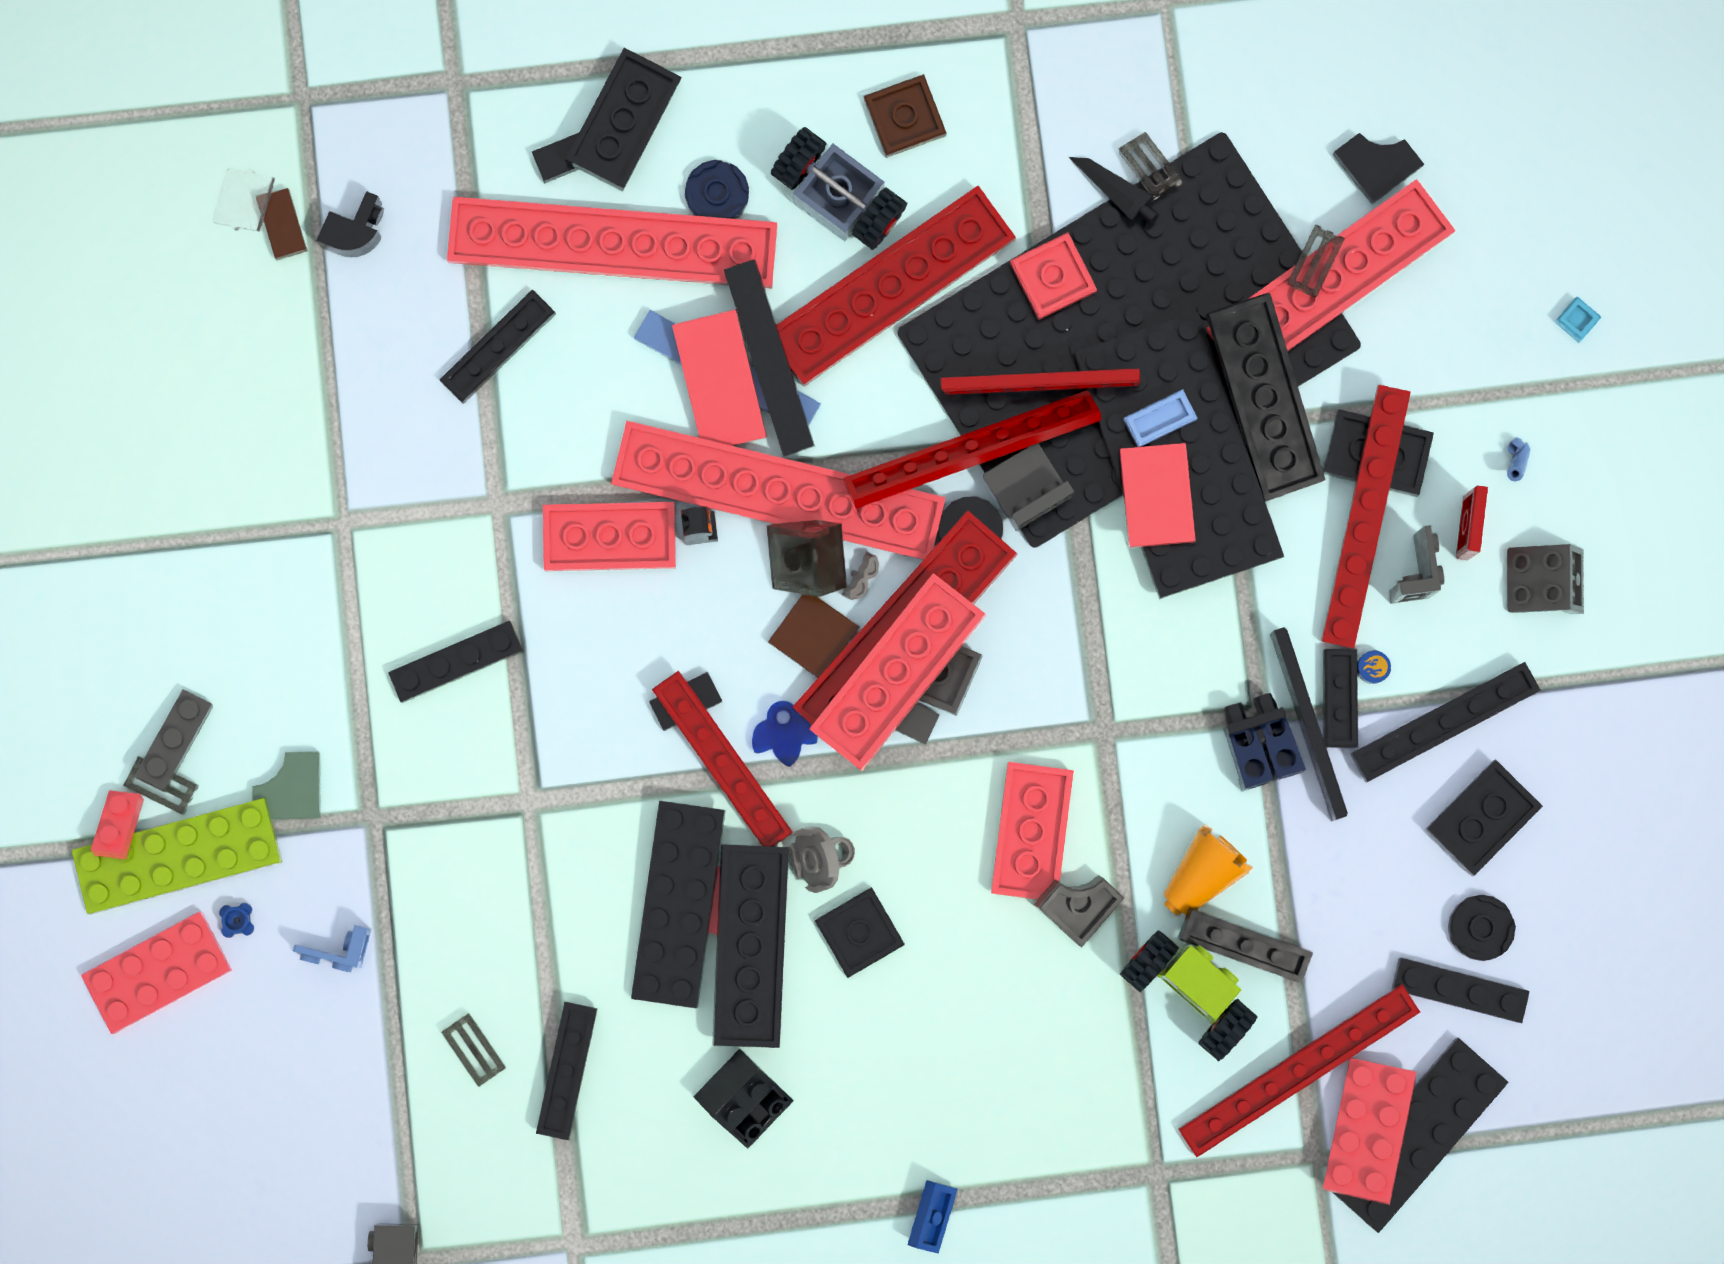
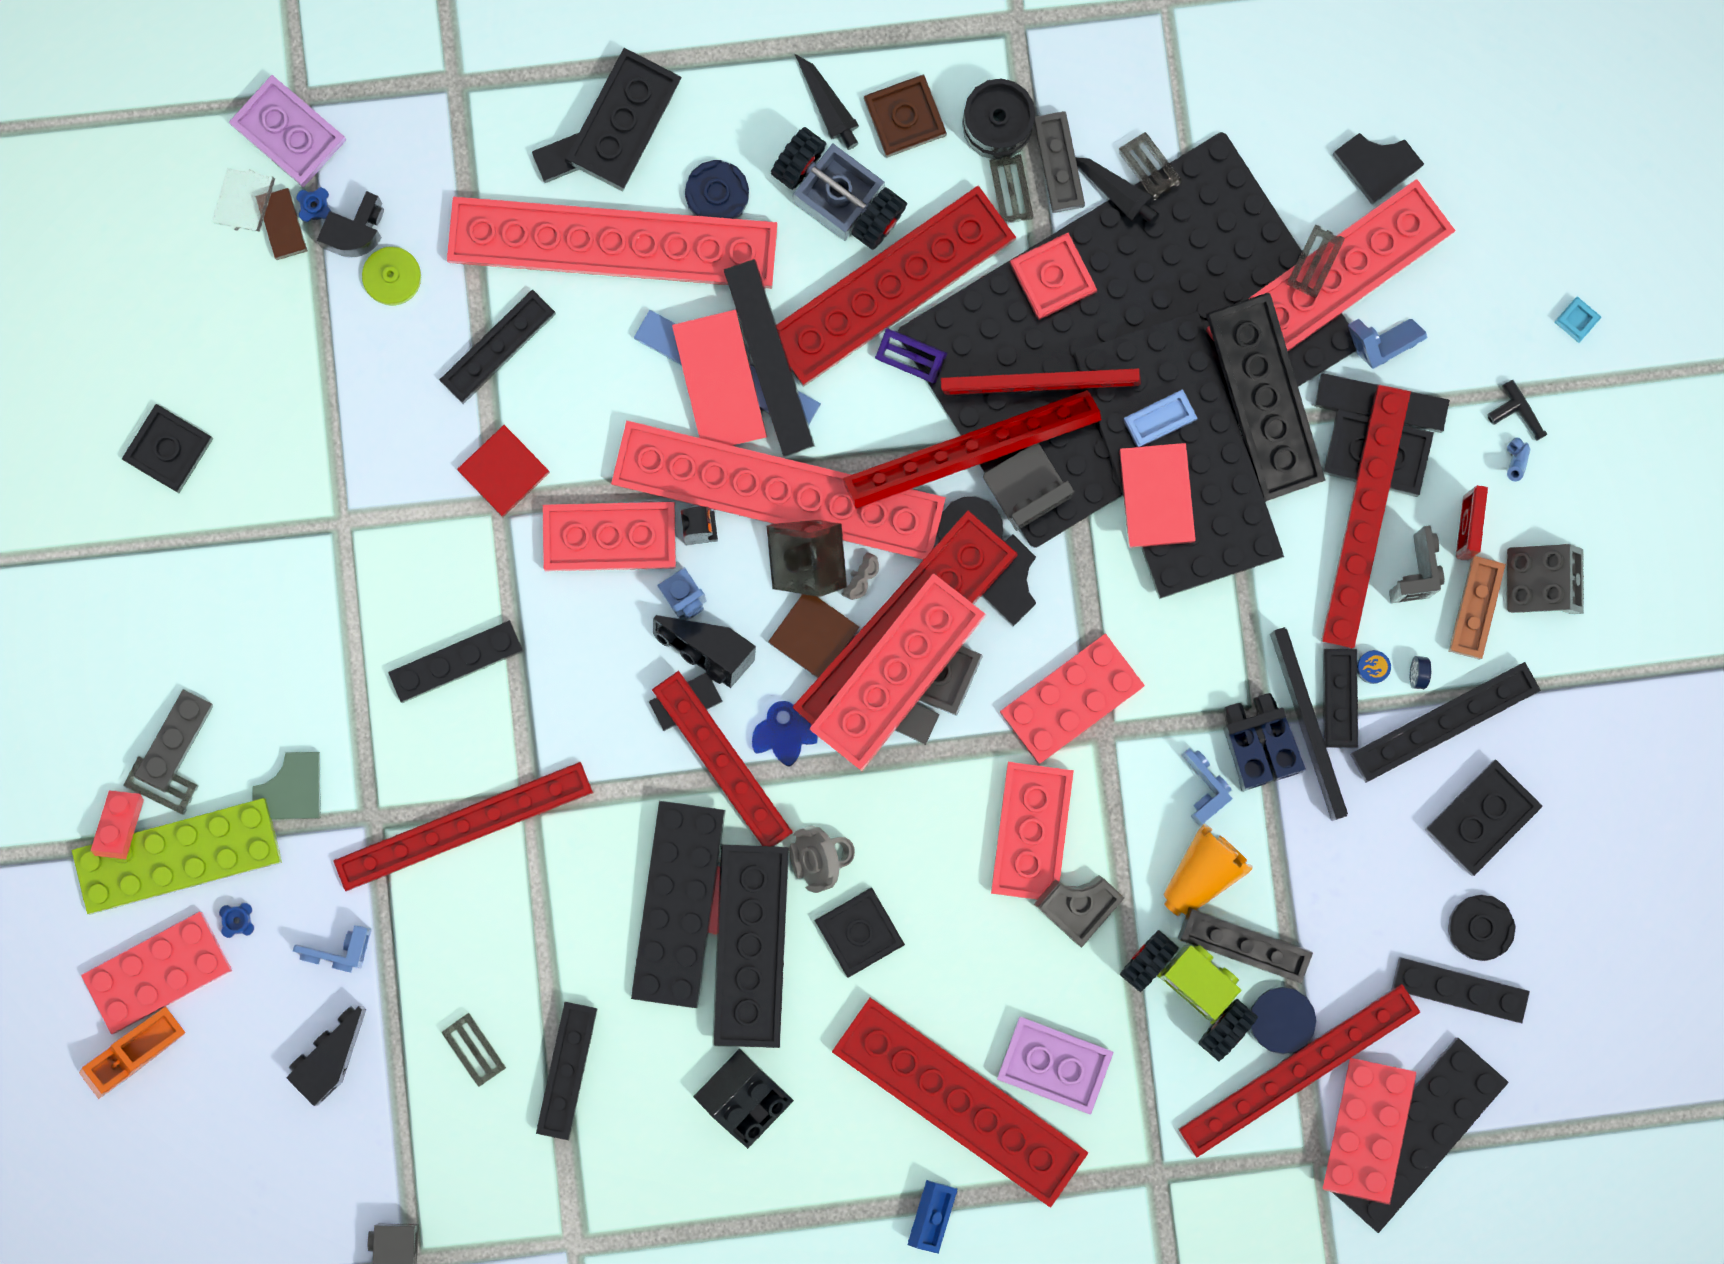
(131, 1052): none -> orange slope
(167, 448): none -> black tile
(287, 131): none -> lavender plate
(315, 213): none -> blue plate
(327, 1064): none -> black slope
(391, 276): none -> lime piece
(463, 826): none -> red tile
(503, 470): none -> red tile
(683, 594): none -> medium blue bracket
(712, 647): none -> black slope
(833, 112): none -> black bar
(935, 365): none -> dark purple tile
(960, 1102): none -> red plate
(1005, 162): none -> clear smoke tile
(1010, 591): none -> black tile
(1015, 115): none -> black wheel
(1055, 1065): none -> lavender plate
(1059, 162): none -> dark grey plate
(1072, 699): none -> coral plate
(1207, 805): none -> medium blue bracket
(1284, 1020): none -> dark blue tile
(1357, 397): none -> black tile
(1379, 349): none -> medium blue bracket
(1420, 672): none -> dark blue tile
(1477, 607): none -> nougat plate
(1520, 404): none -> black piece

